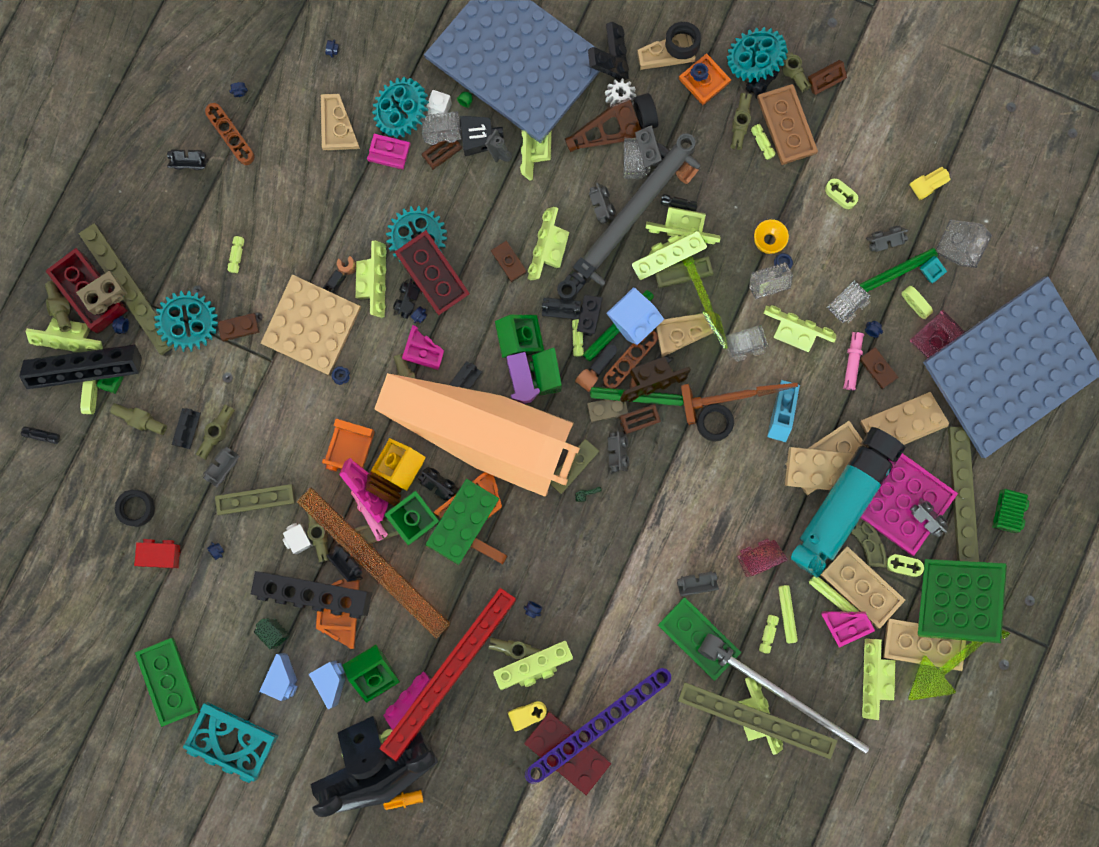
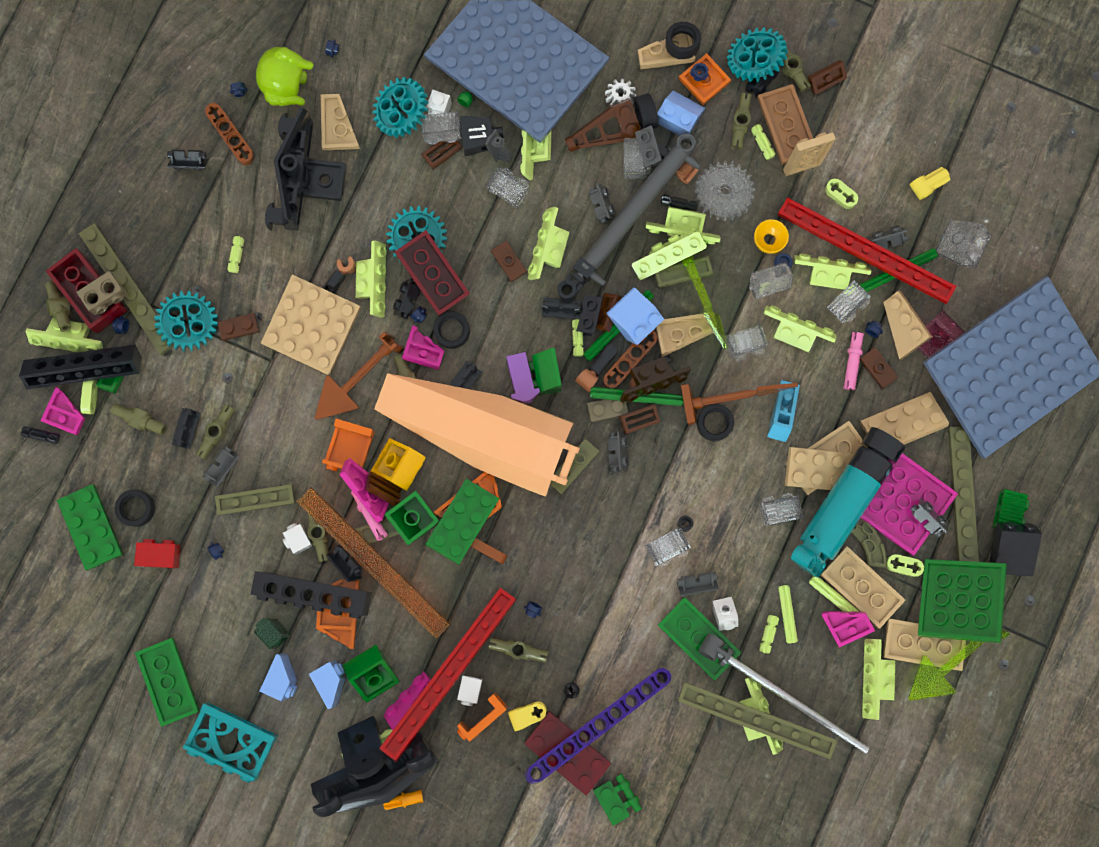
(63, 413): none -> dark pink wing
(90, 527): none -> green plate
(280, 74): none -> lime piece
(298, 174): none -> black piece
(335, 399): none -> dark orange piece
(340, 370): dark blue plate -> none
(388, 151): dark pink plate -> none
(431, 477): black hinge -> none
(447, 316): none -> black tyre
(469, 690): none -> white brick
(499, 708): none -> orange panel
(508, 187): none -> clear brick
(519, 335): green slope -> none
(533, 667): yellowish green bracket -> none
(567, 692): none -> black hinge
(580, 496): clear green hand -> none
(607, 323): none -> reddish brown tile
(612, 803): none -> green plate
(615, 61): black plate -> none
(667, 547): none -> clear brick
(679, 114): none -> light blue slope
(682, 520): none -> black hinge
(725, 204): none -> clear gear
(725, 613): none -> white brick
(761, 558): clear pink slope -> none
(780, 510): none -> clear brick
(809, 153): none -> tan plate
(831, 273): none -> yellowish green bracket
(867, 250): none -> red plate
(905, 325): none -> tan wing
(917, 302): yellowish green beam -> none
(933, 269): teal plate -> none
(1017, 547): none -> black brick

